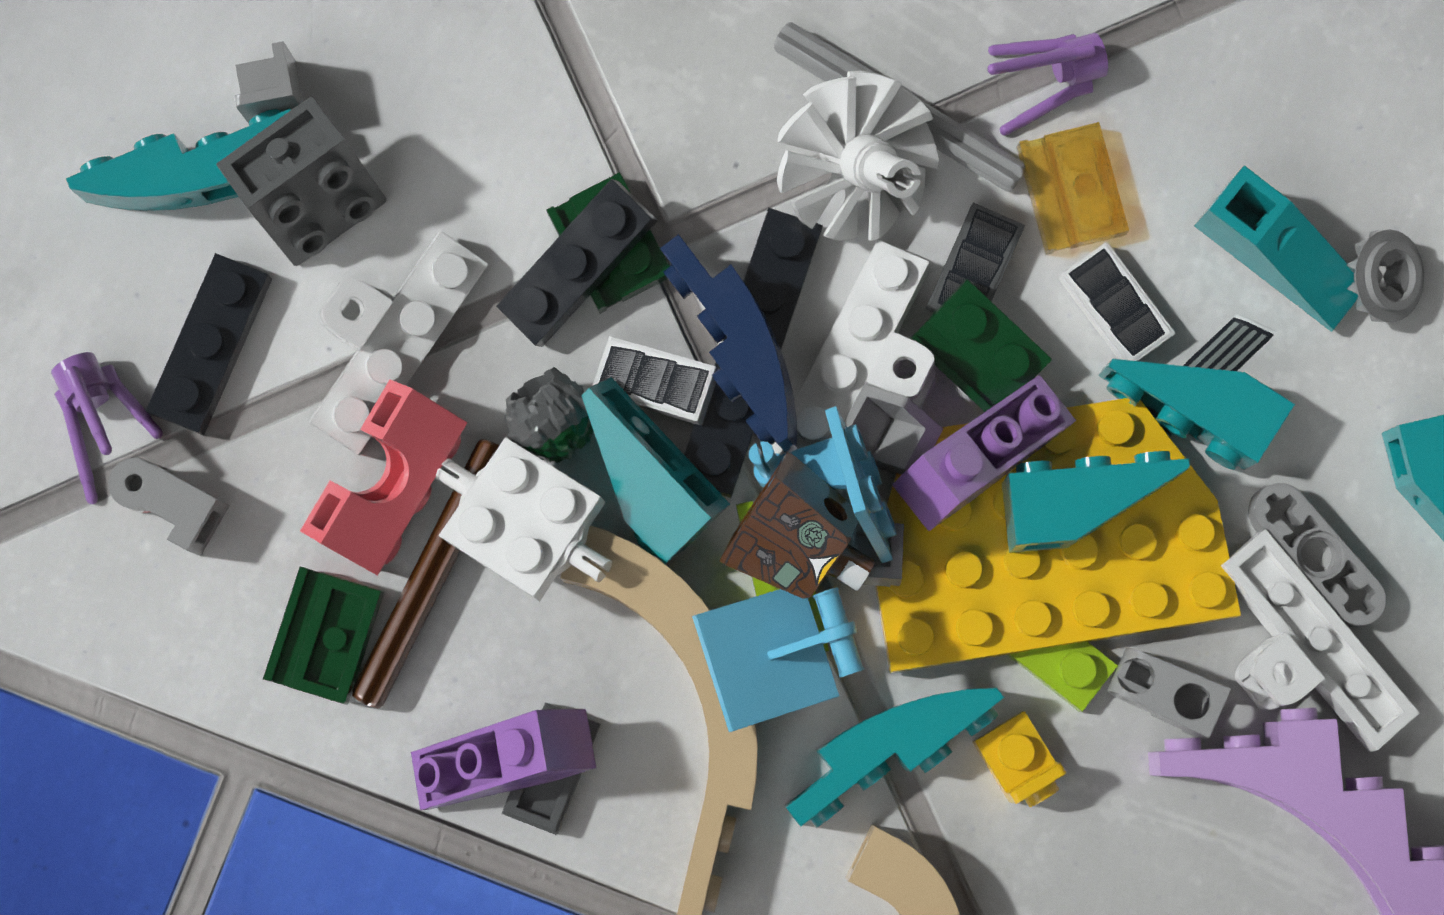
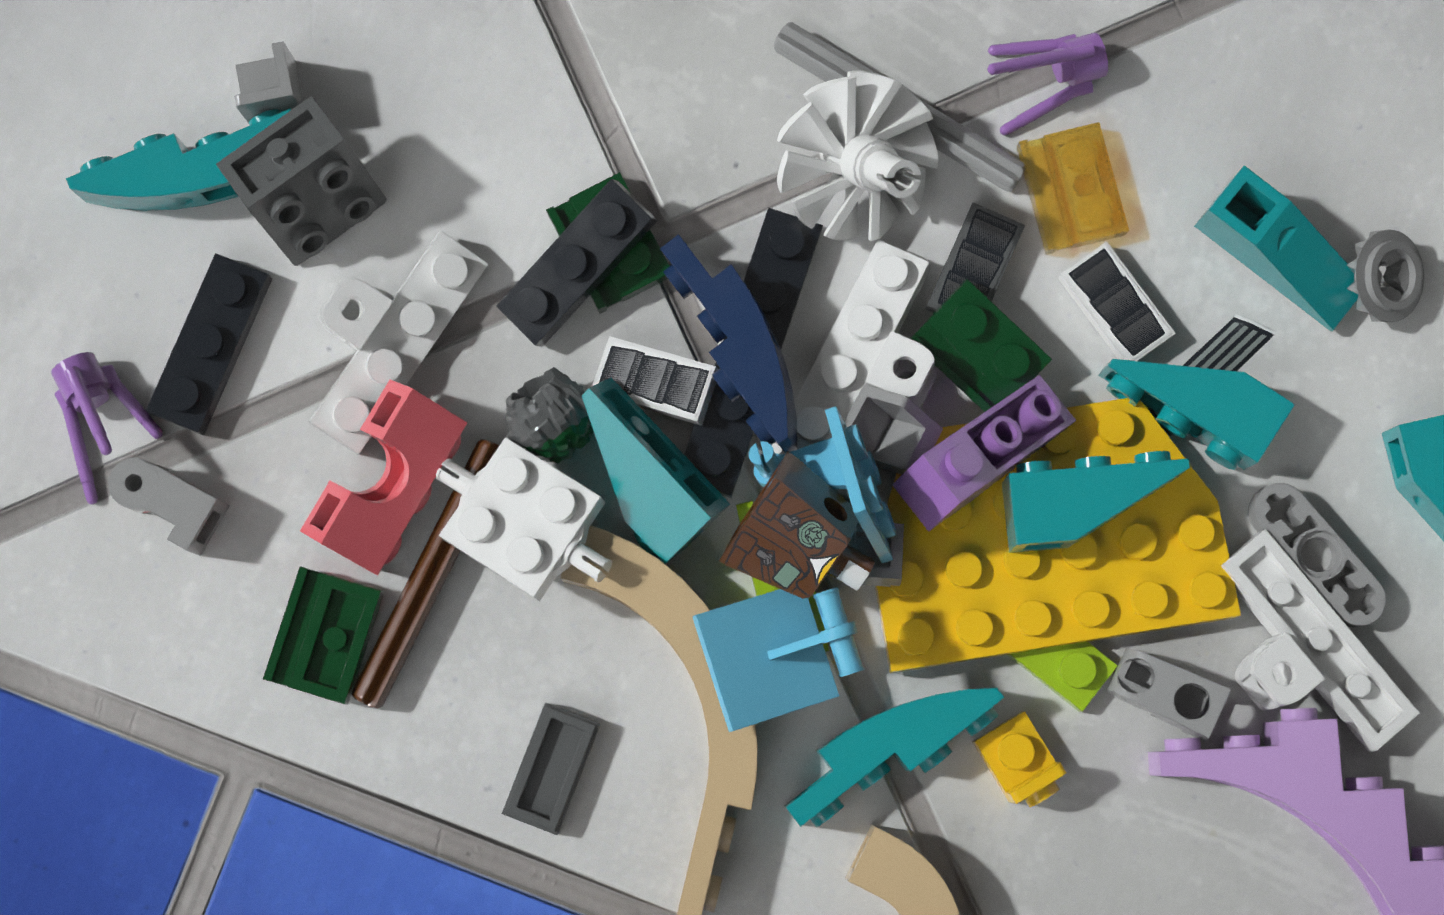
(504, 757): medium lavender slope -> none

